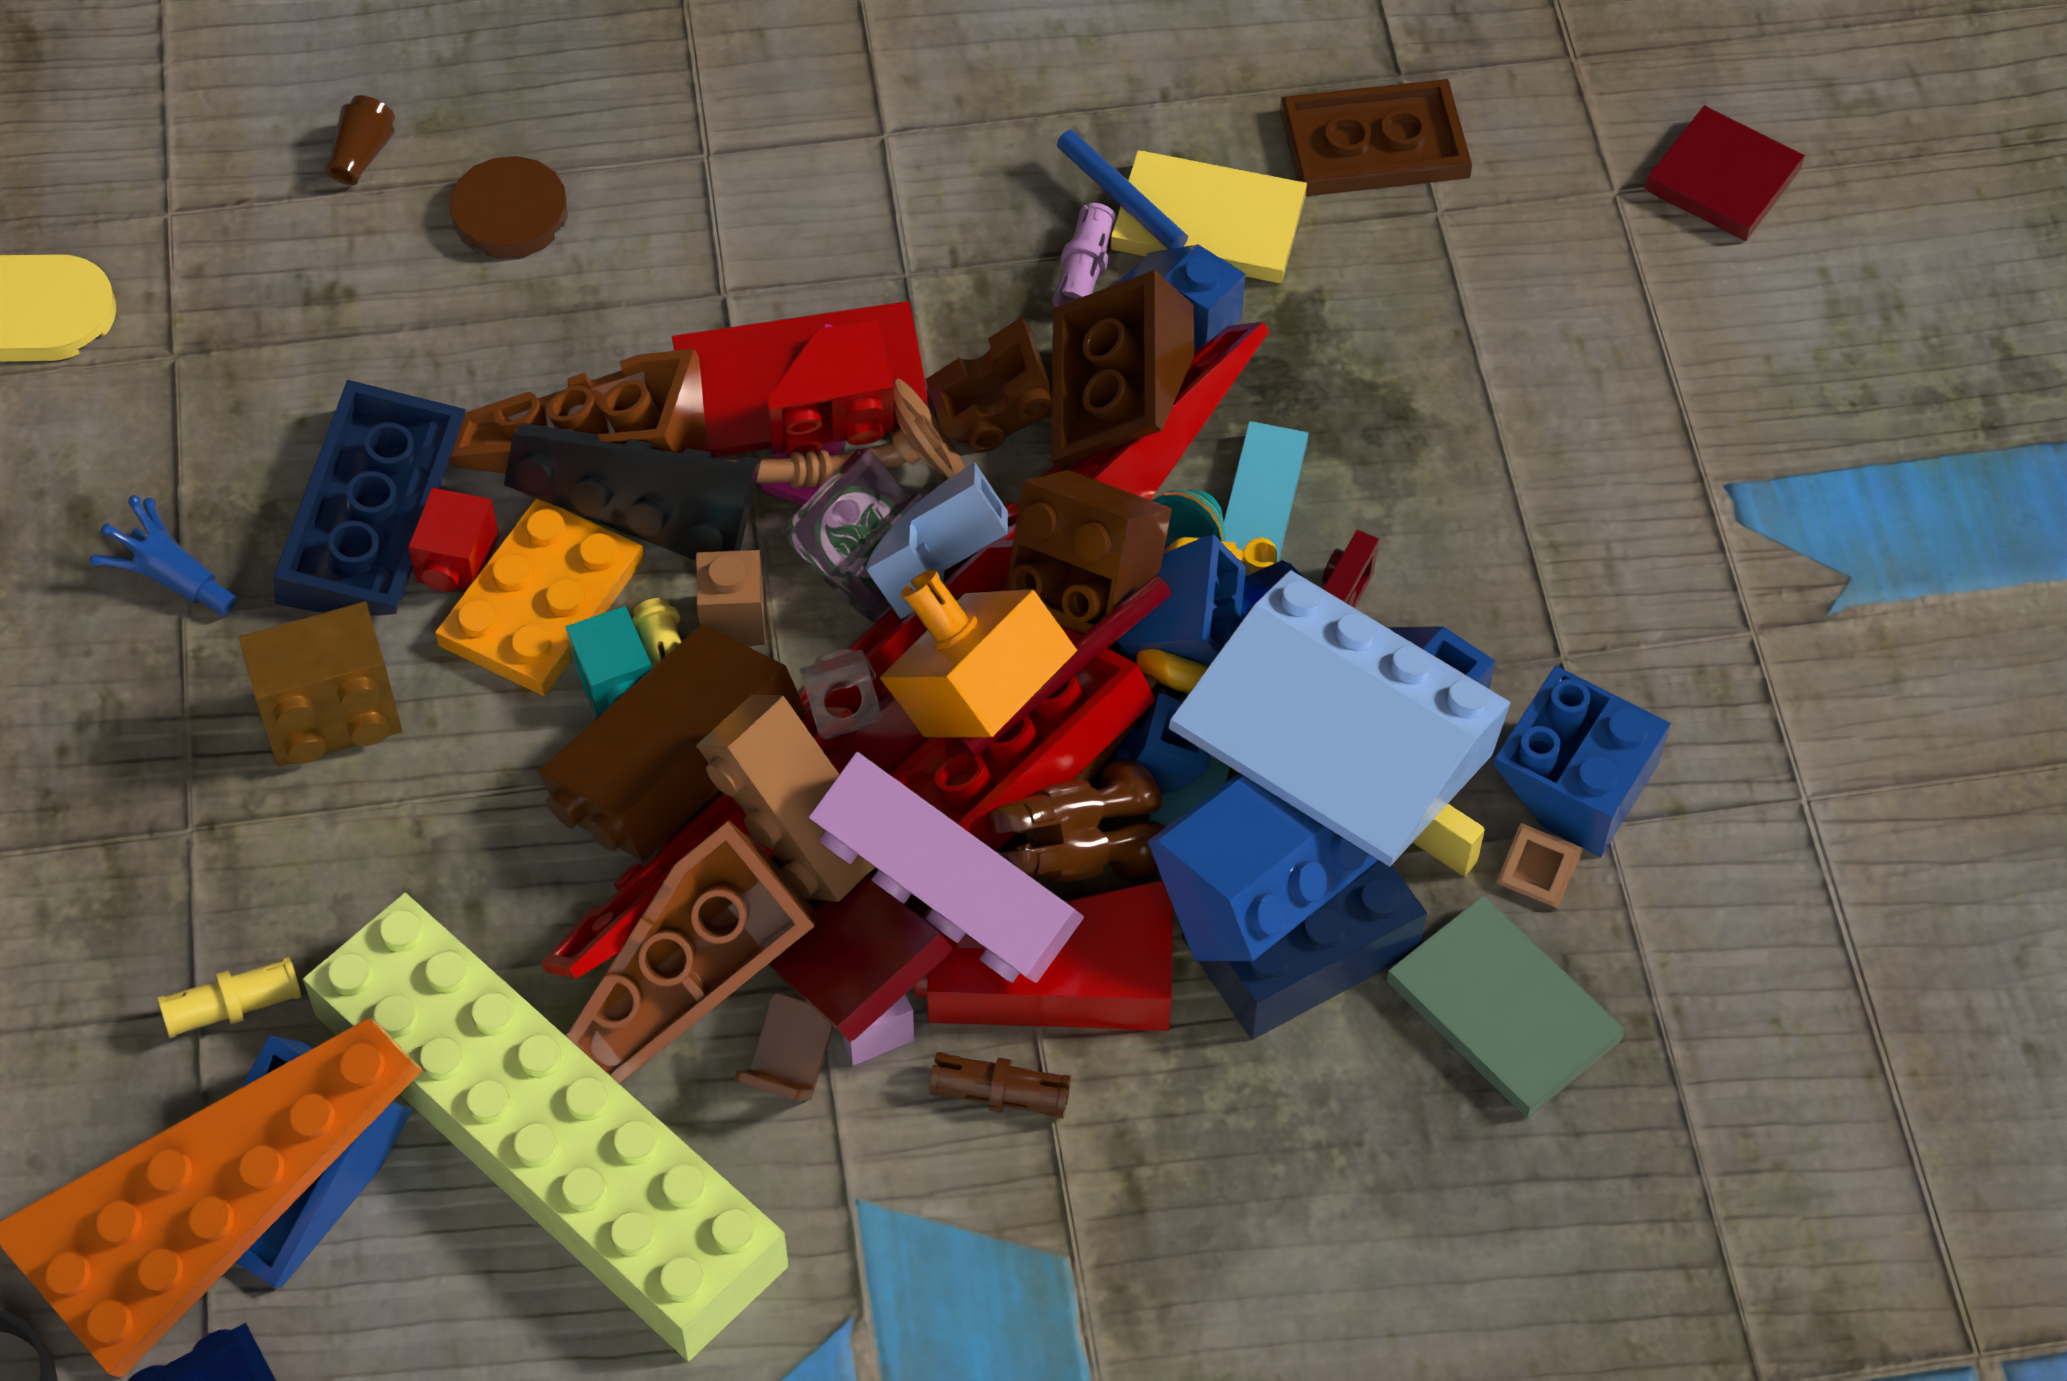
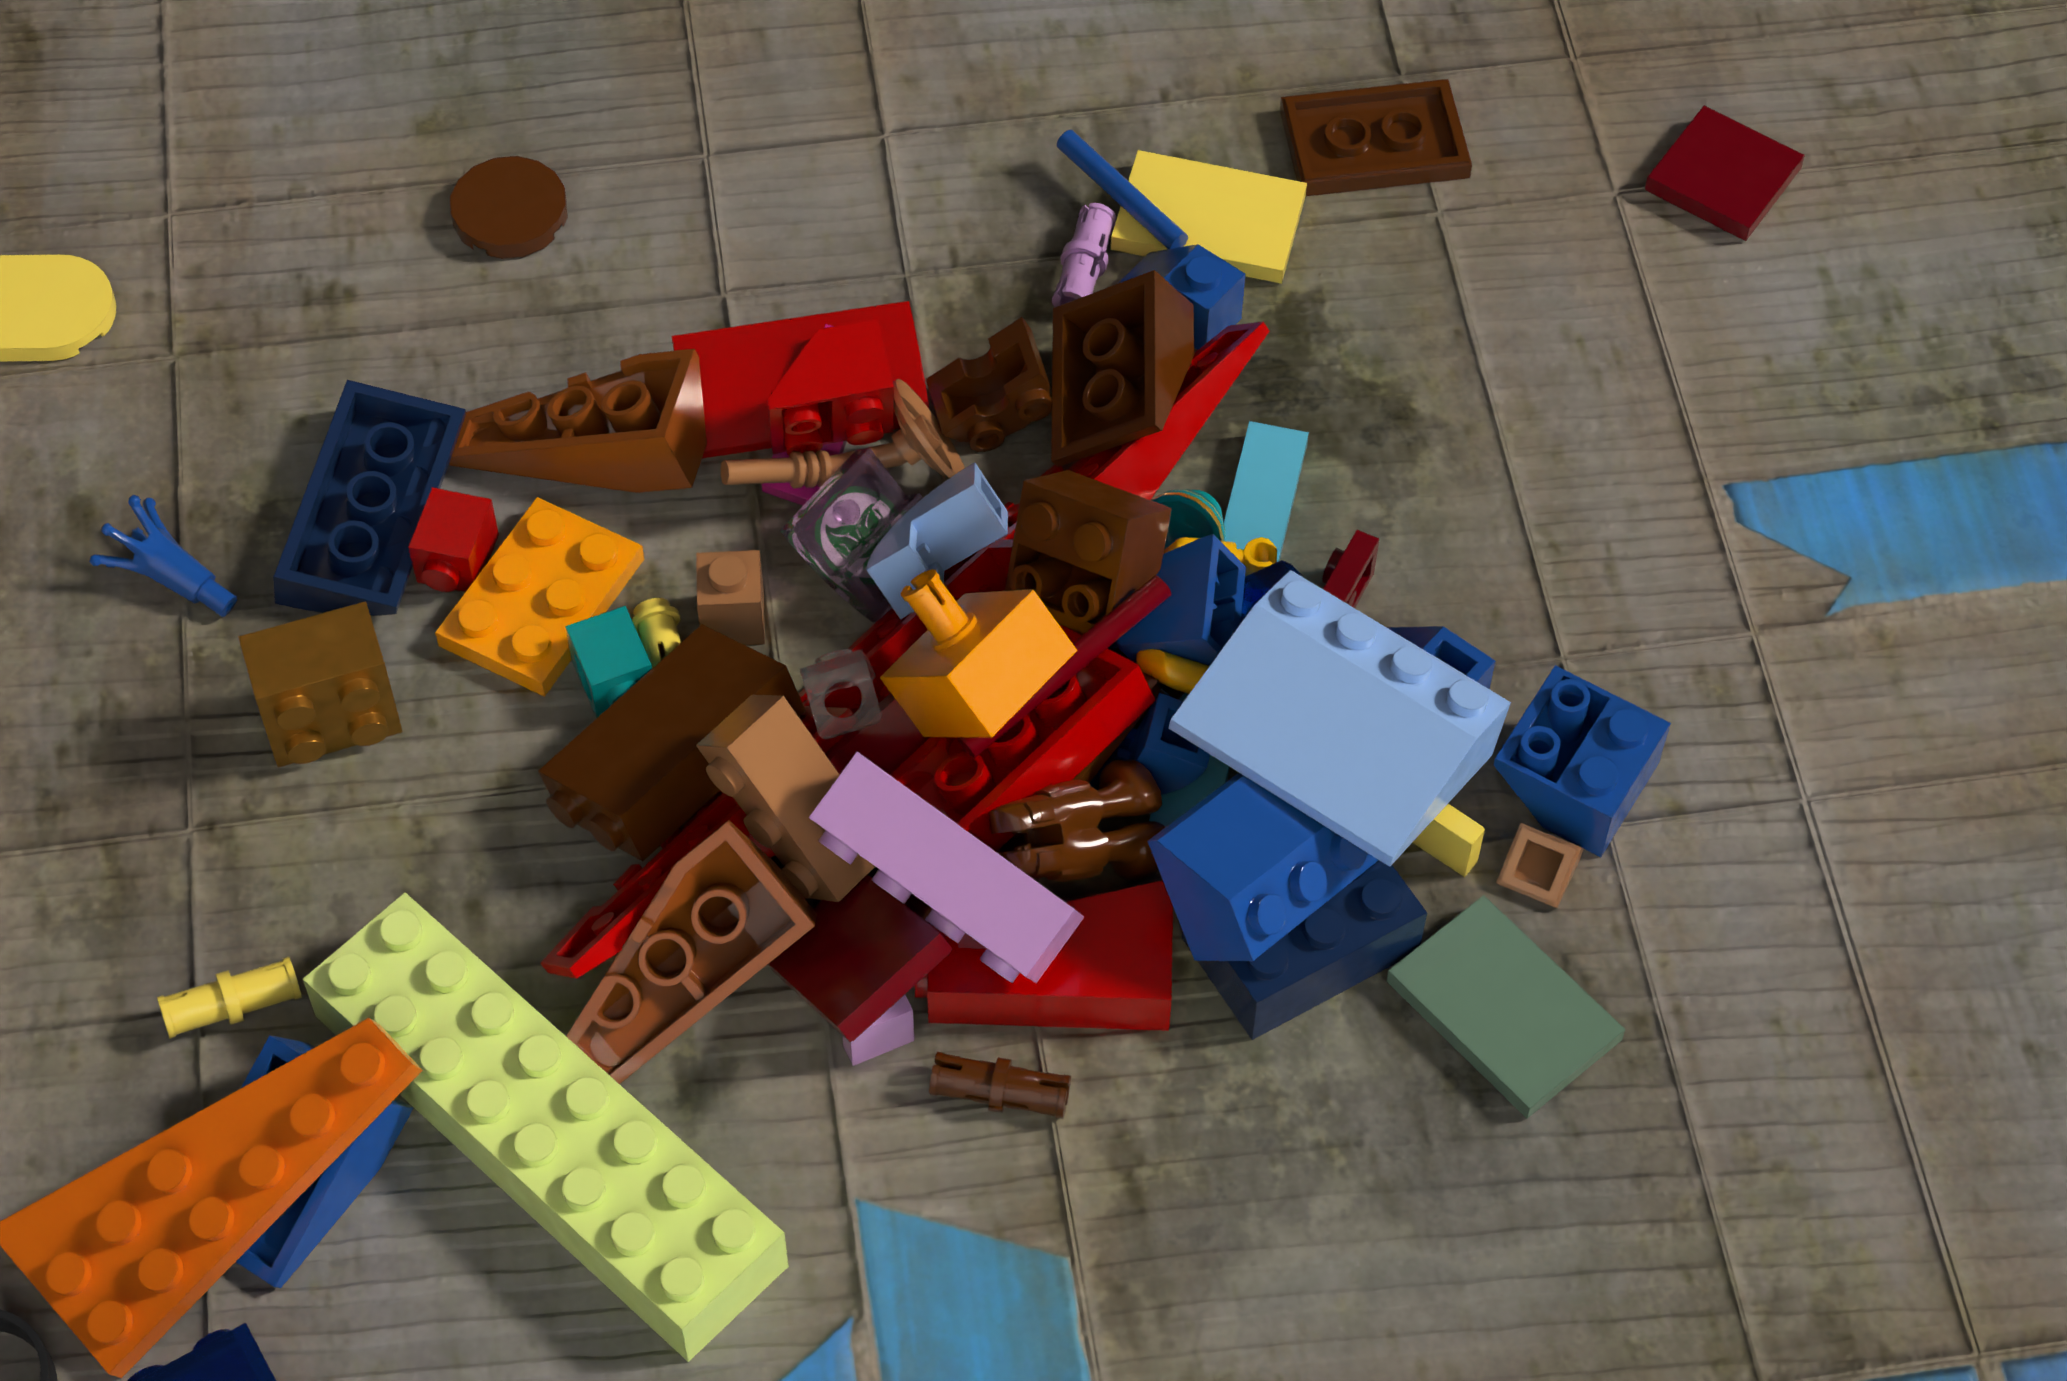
(359, 137): reddish brown cone -> none
(655, 495): black wing -> none
(788, 1049): reddish brown bracket -> none

